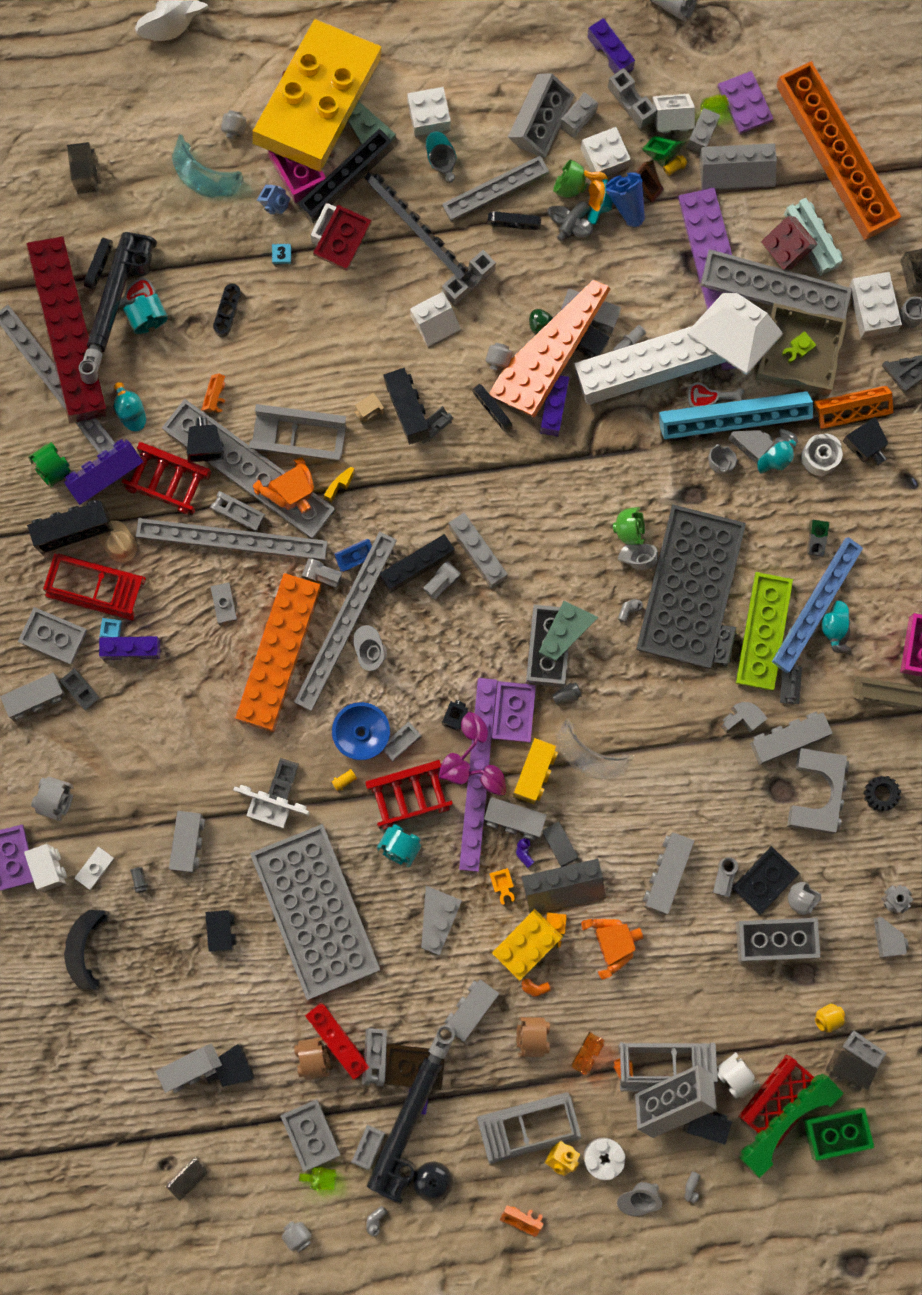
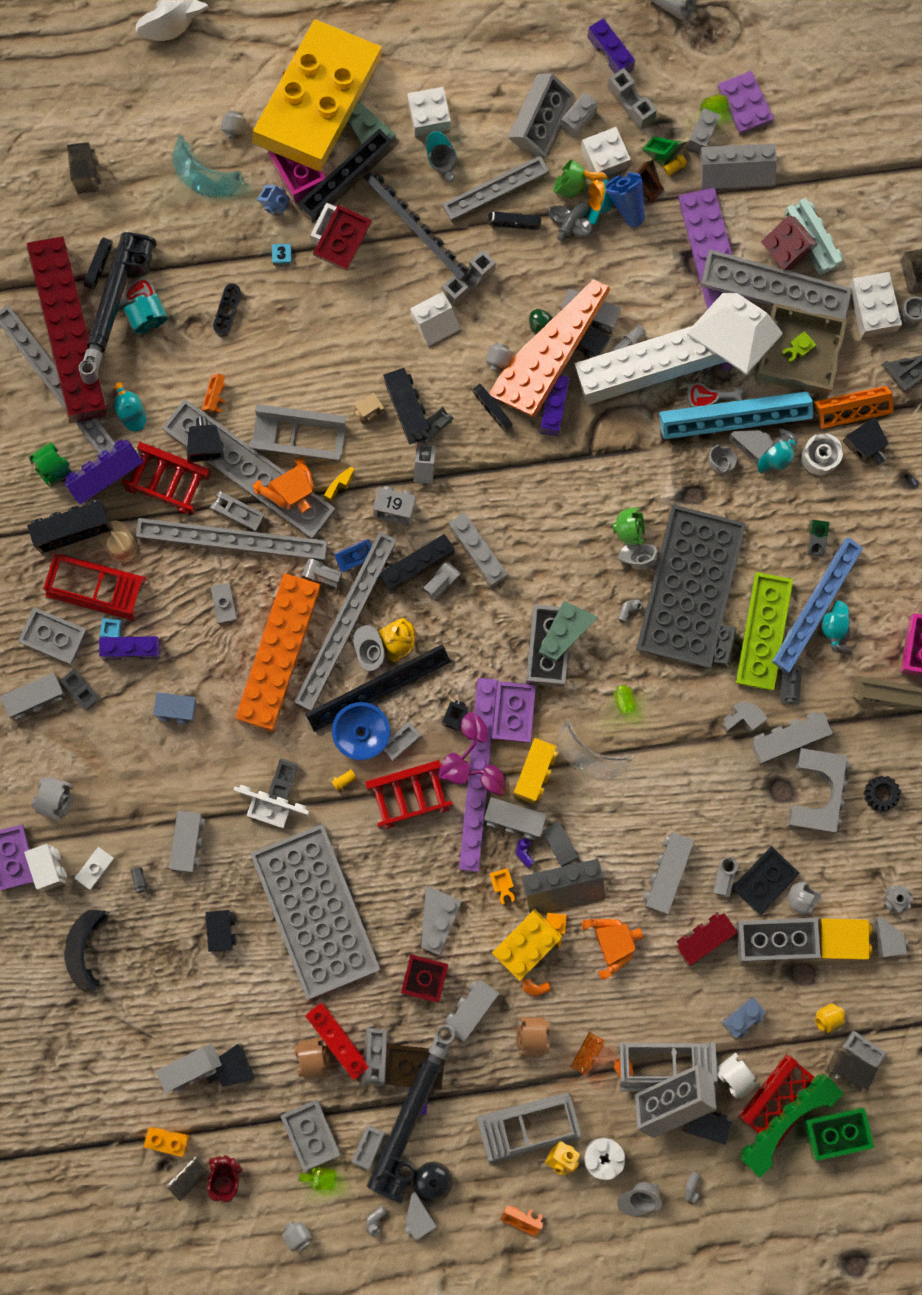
(167, 1141): none -> light orange brick
(175, 707): none -> sand blue brick
(223, 1178): none -> dark red hair
(380, 686): none -> black plate
(394, 506): none -> light grey brick
(398, 639): none -> yellow helmet
(399, 846): teal brick -> none
(418, 1218): none -> light grey slope
(424, 463): none -> light grey slope
(424, 978): none -> dark red brick
(567, 694): dark grey cone -> none
(624, 699): none -> clear neon green brick
(674, 112): white slope -> none
(705, 938): none -> dark red brick
(743, 1017): none -> sand blue brick
(838, 150): orange brick -> none
(844, 939): none -> yellow brick

